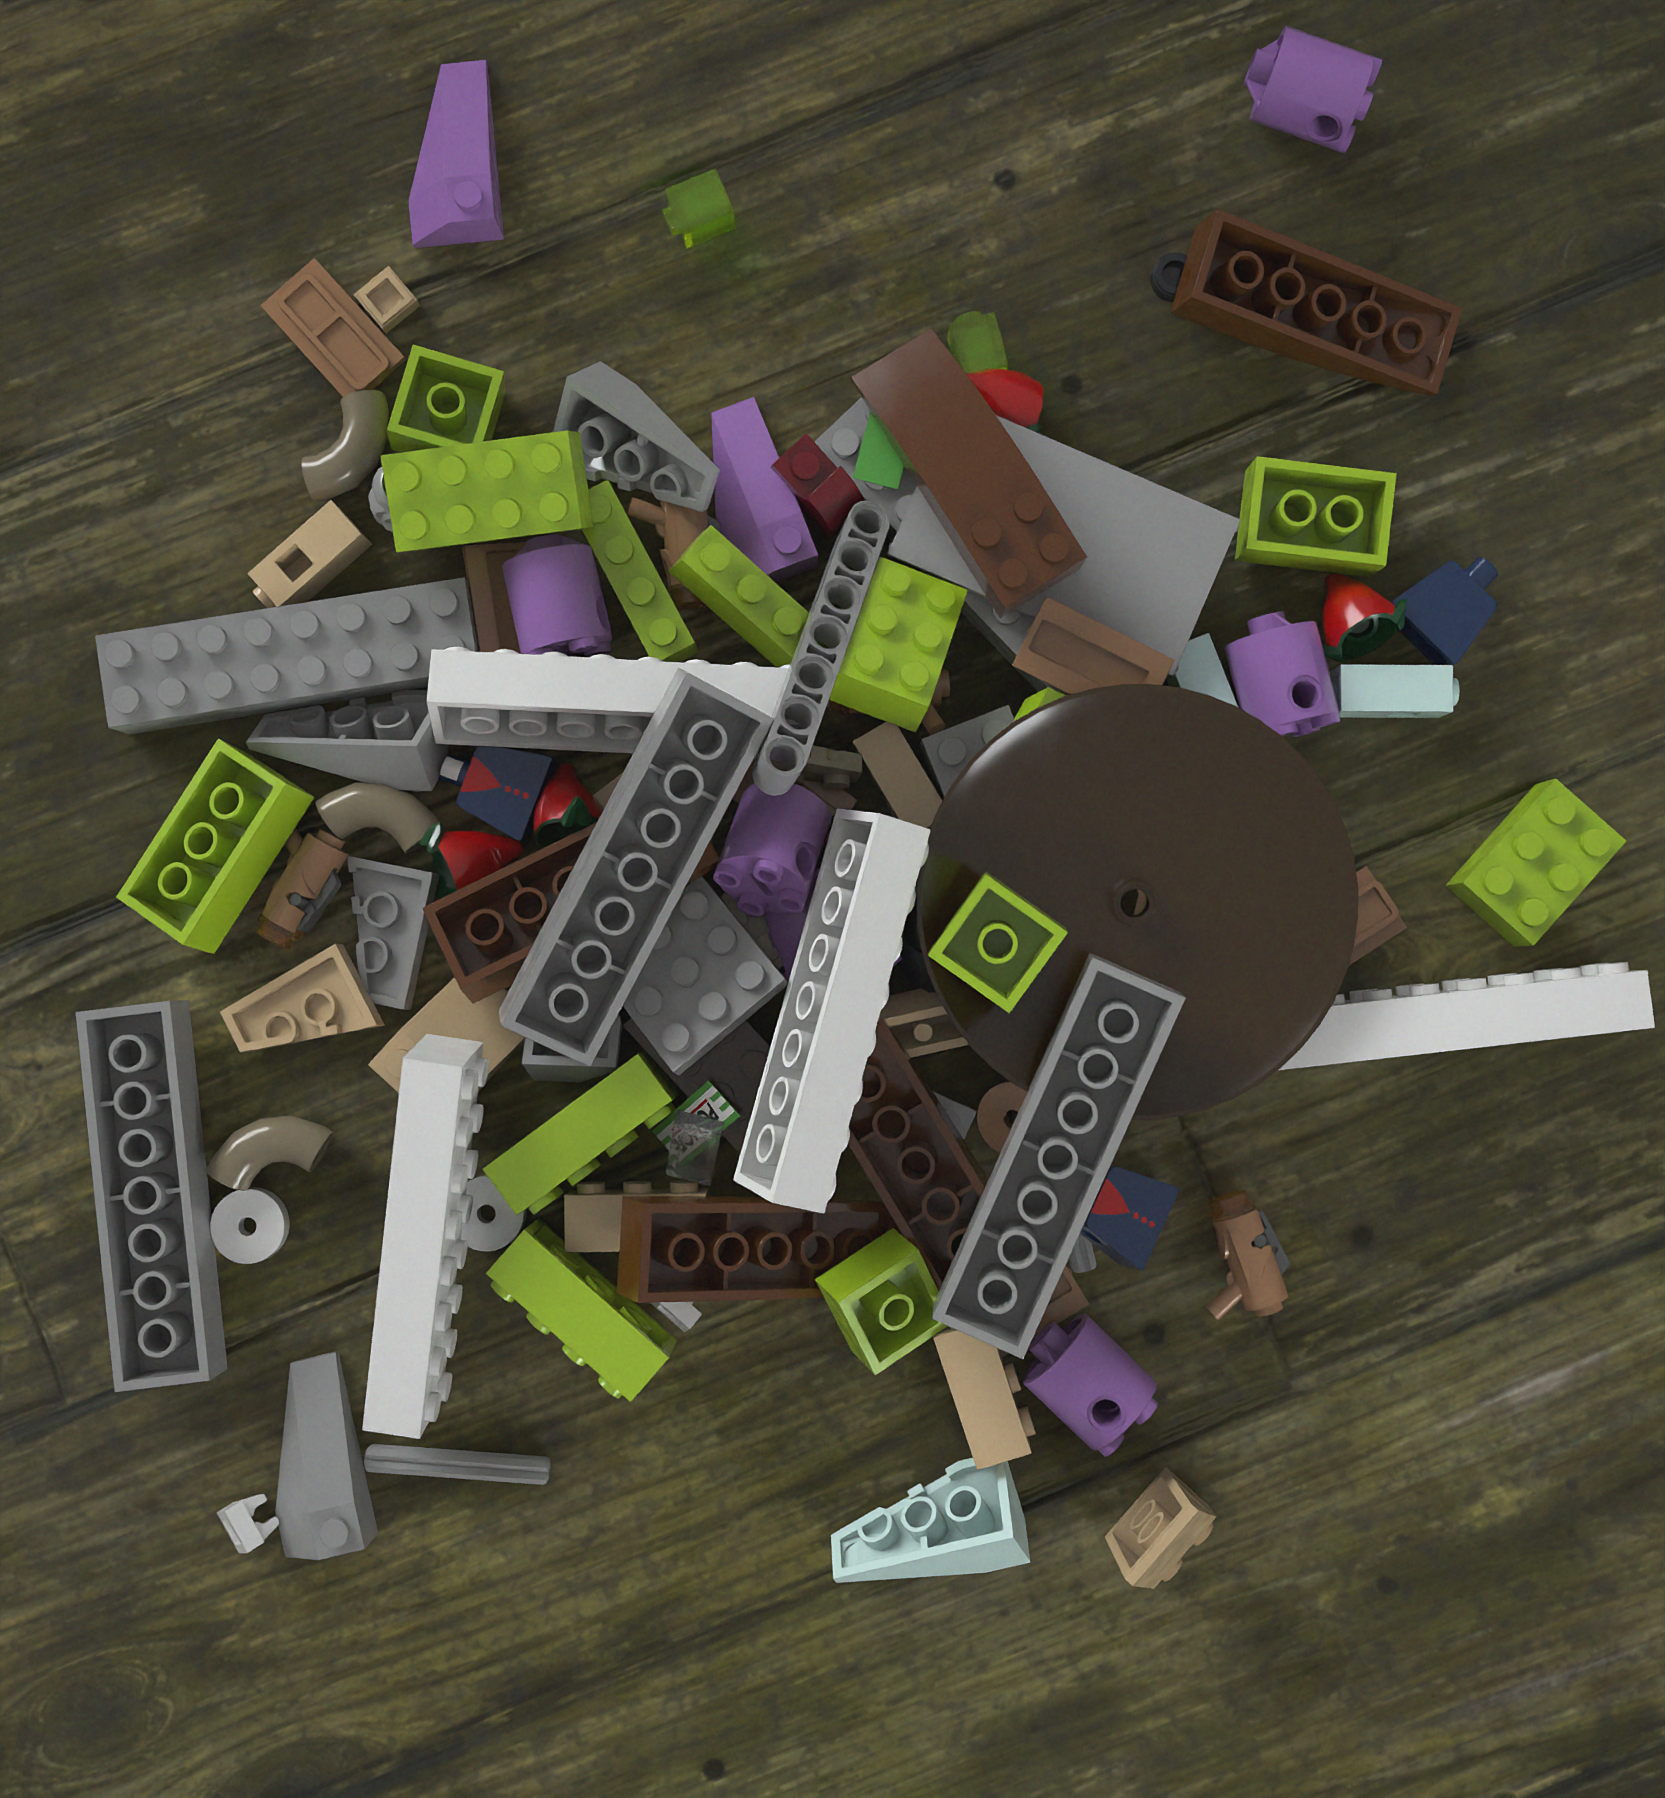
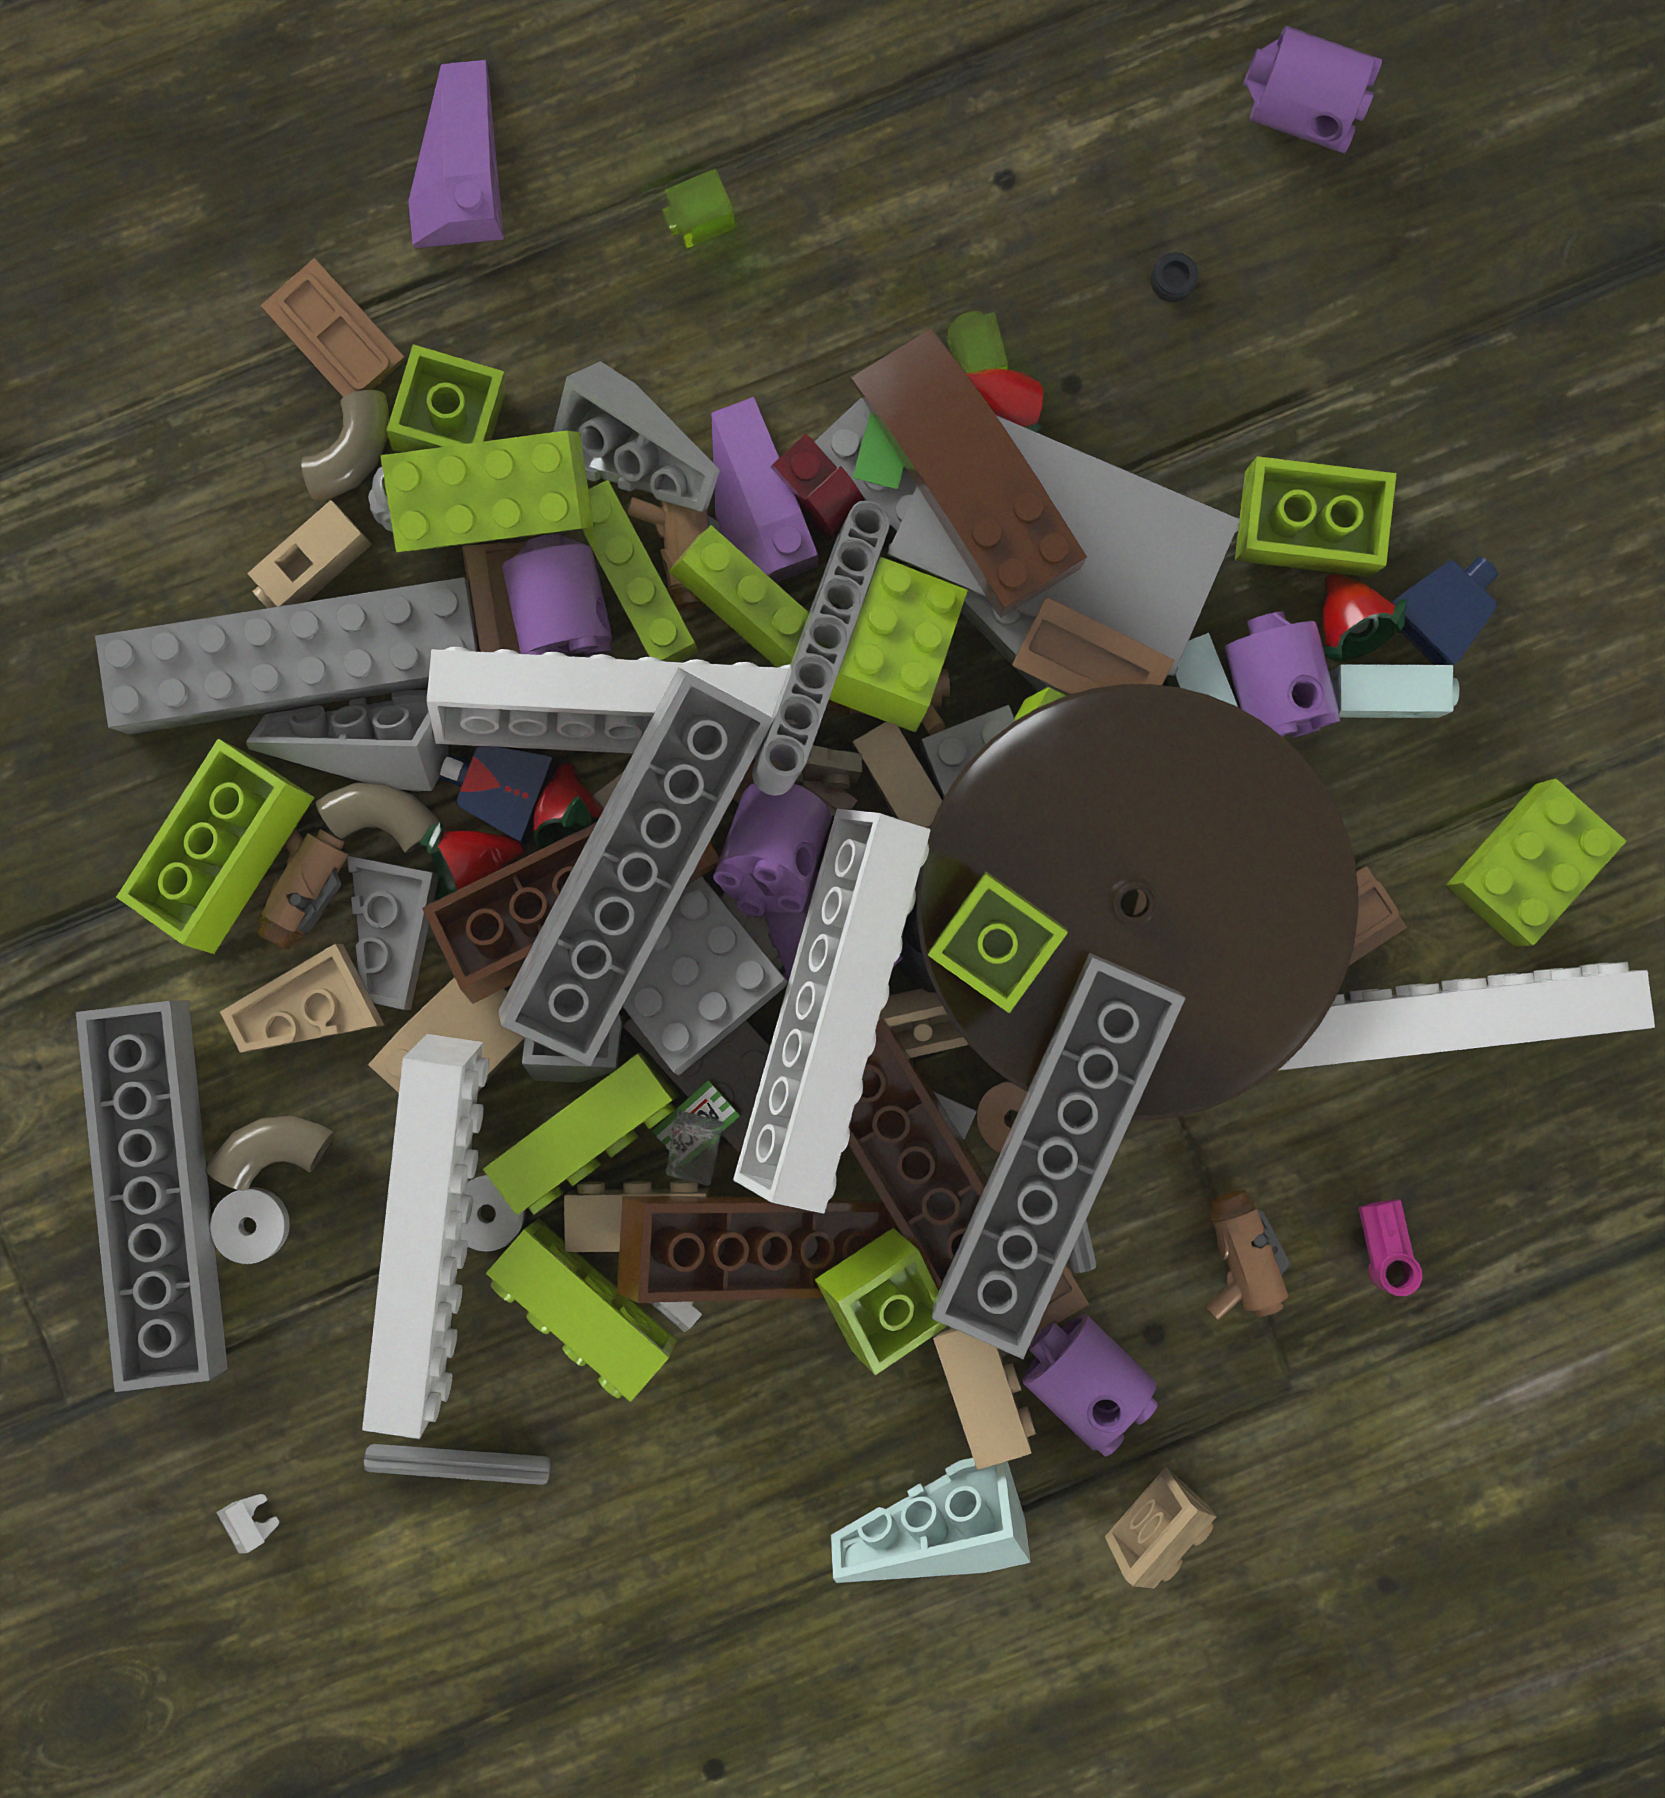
(322, 1477): light grey wedge -> none
(387, 299): tan tile -> none
(1128, 1216): dark blue torso -> none
(1313, 306): reddish brown slope -> none
(1389, 1241): none -> dark pink piece

